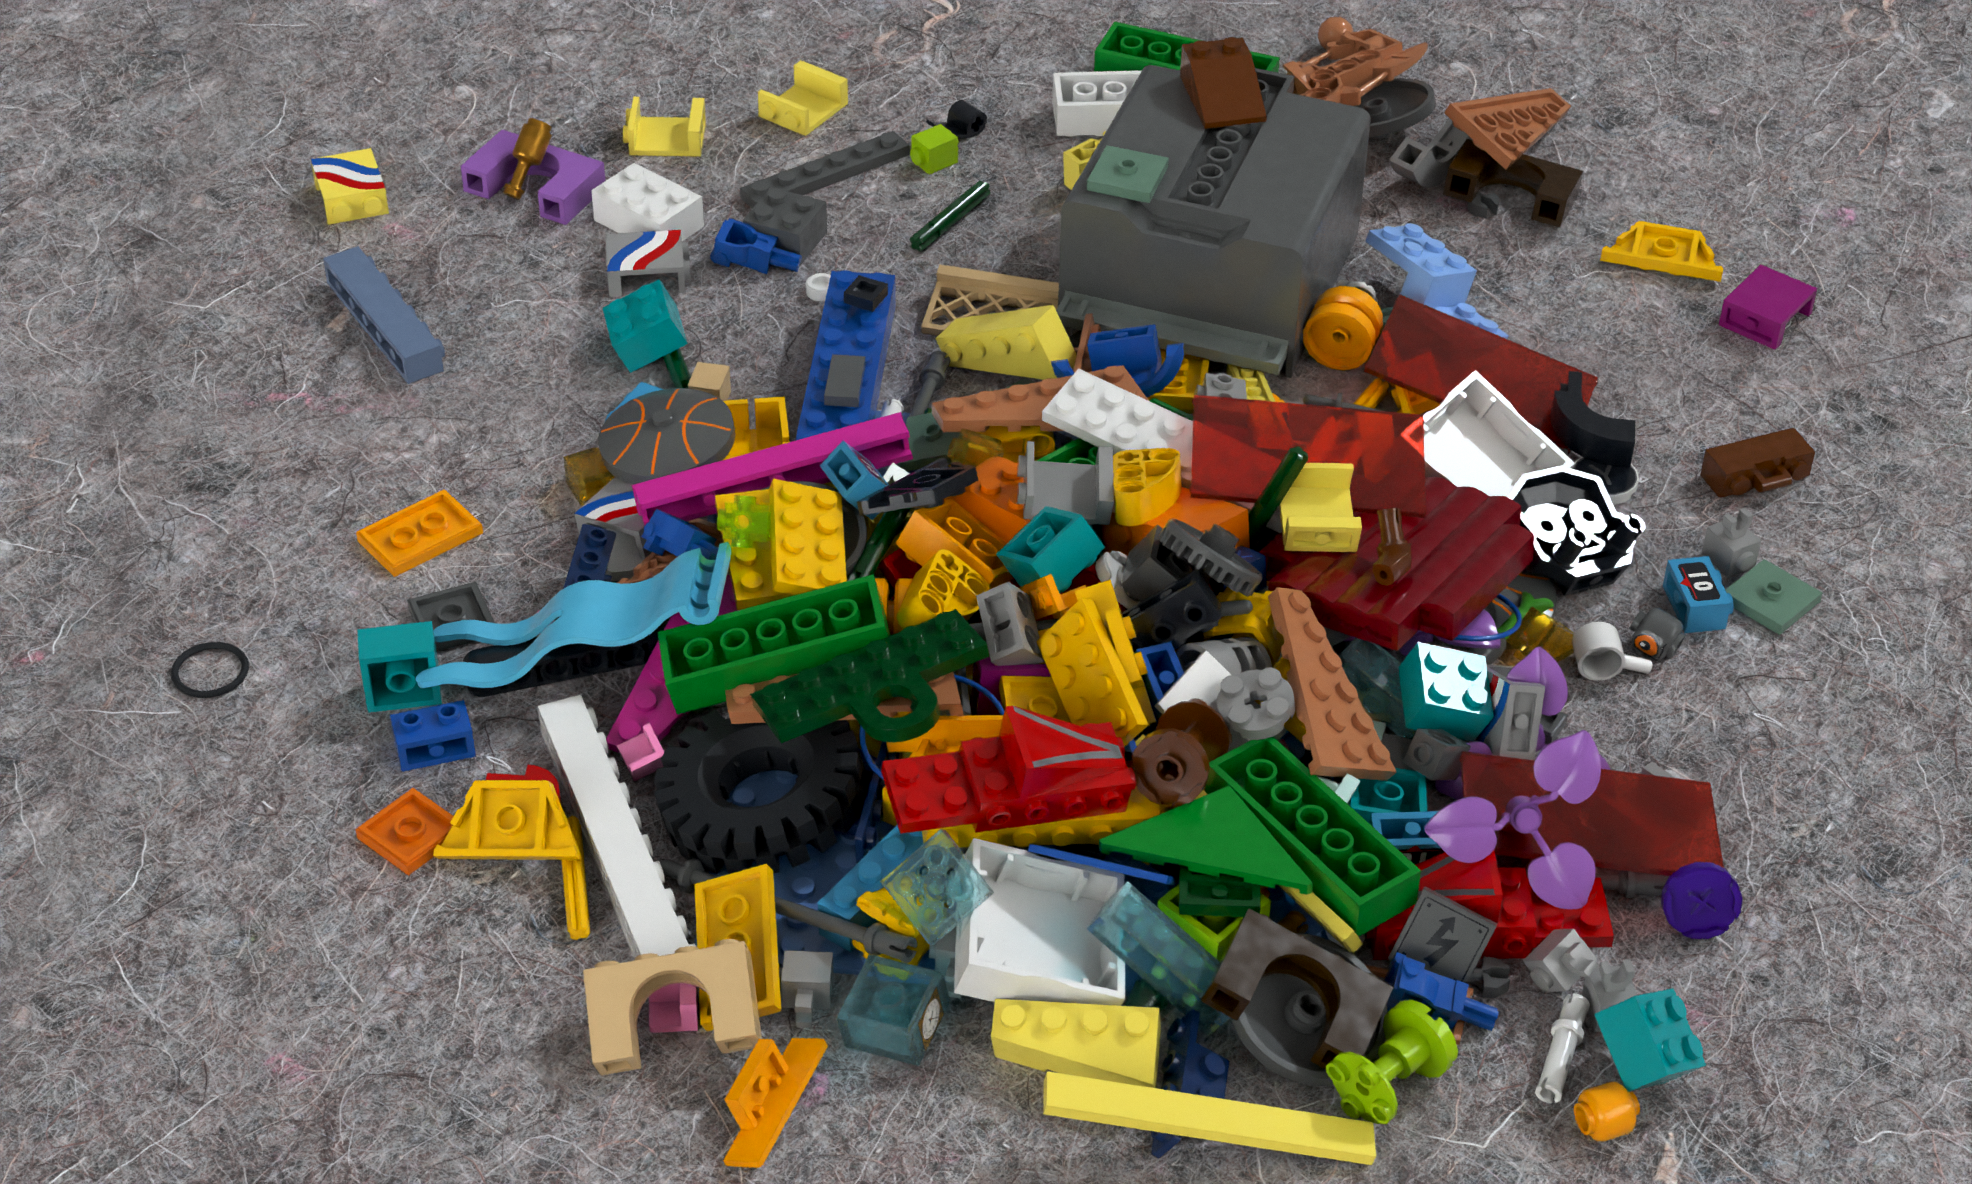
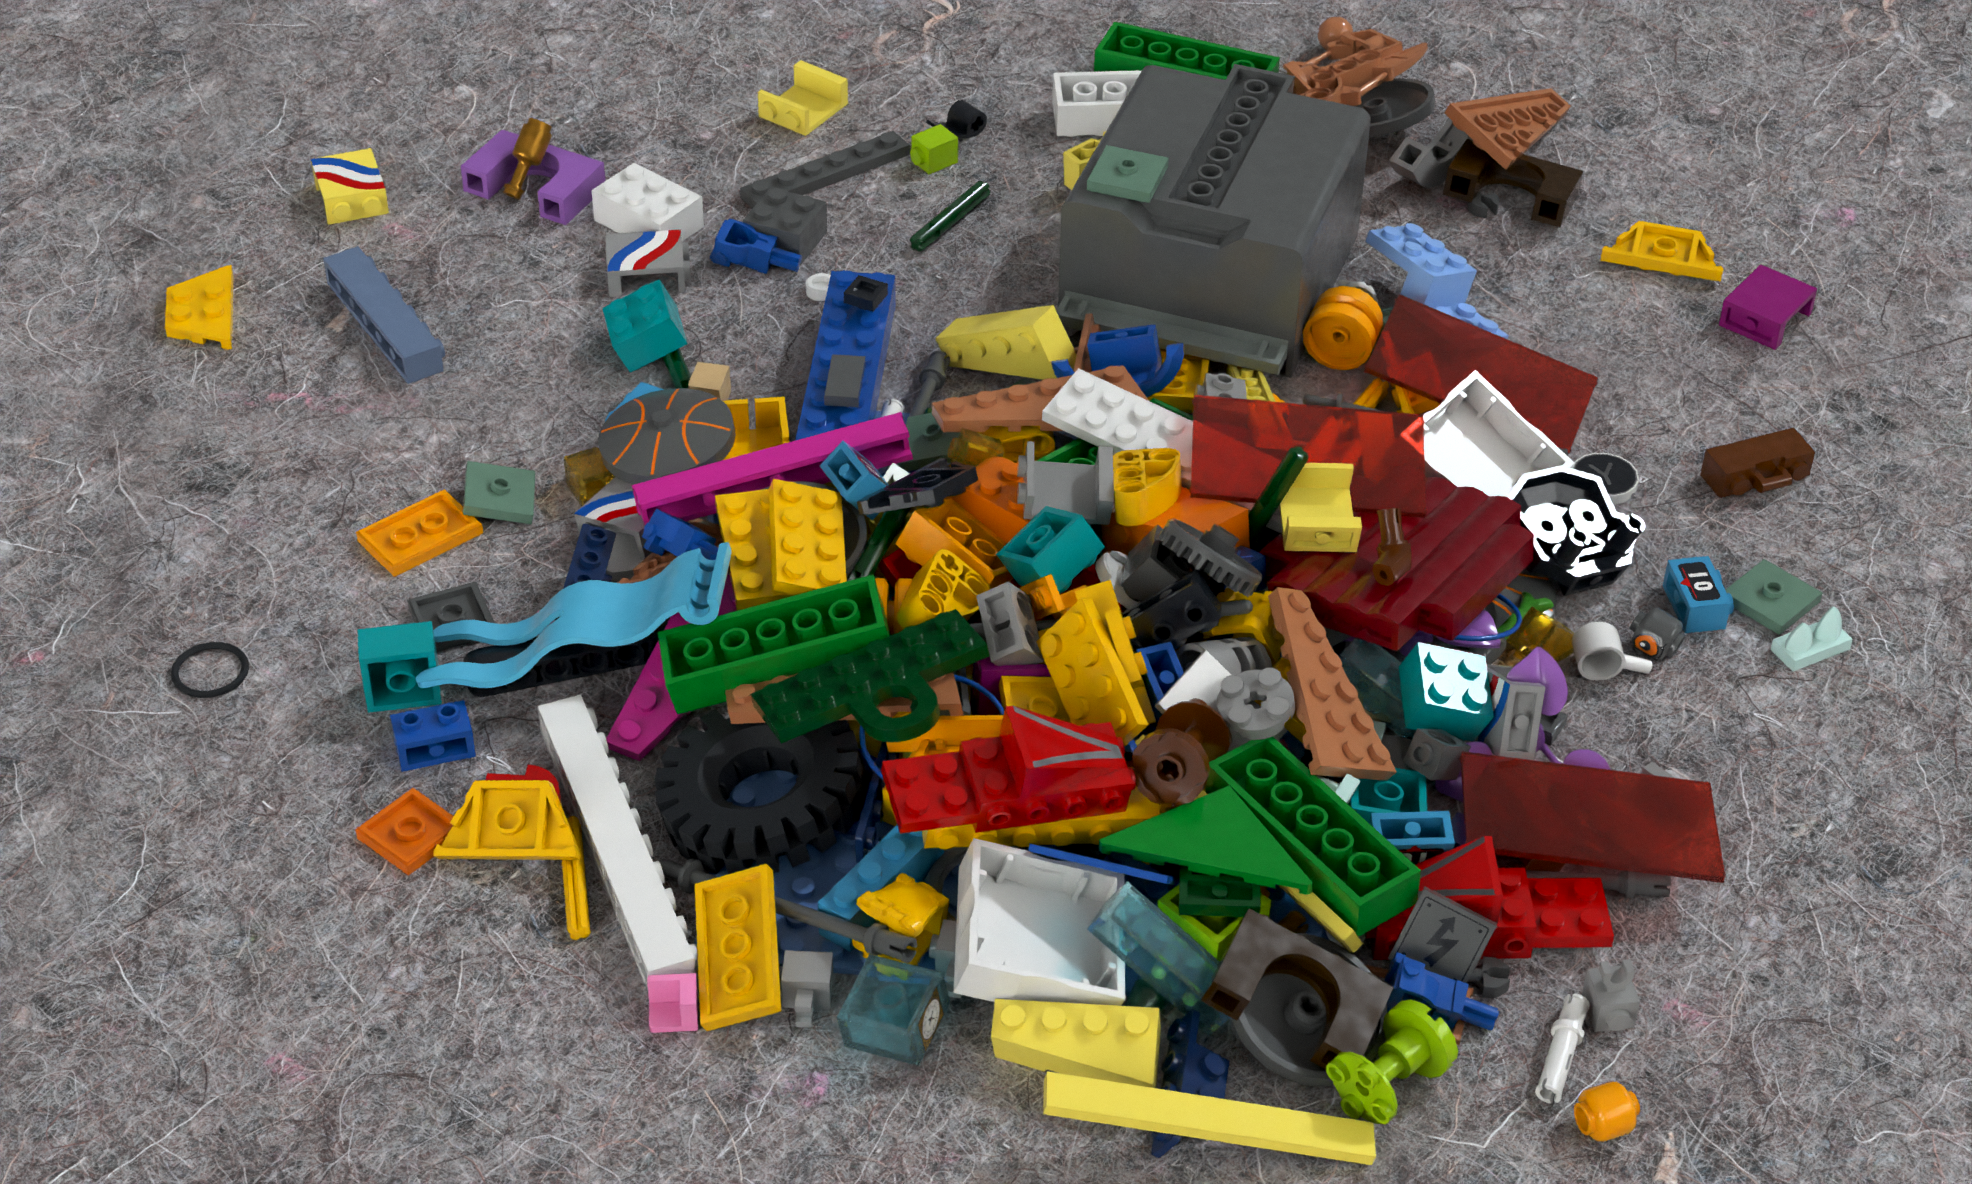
(202, 308): none -> yellow wing
(499, 492): none -> sand green plate
(620, 989): tan arch -> none
(642, 753): bright pink panel -> none
(665, 134): light yellow panel -> none
(757, 514): clear neon green brick -> none
(767, 1095): light orange bracket -> none
(960, 889): clear light blue plate -> none
(986, 287): tan fence -> none
(1222, 82): reddish brown slope -> none
(1560, 960): light grey brick -> none
(1568, 872): medium lavender plant -> none
(1587, 432): black arch -> none
(1650, 1039): teal brick -> none
(1701, 900): dark purple tile -> none
(1732, 544): light grey brick -> none
(1812, 642): none -> light aqua tile

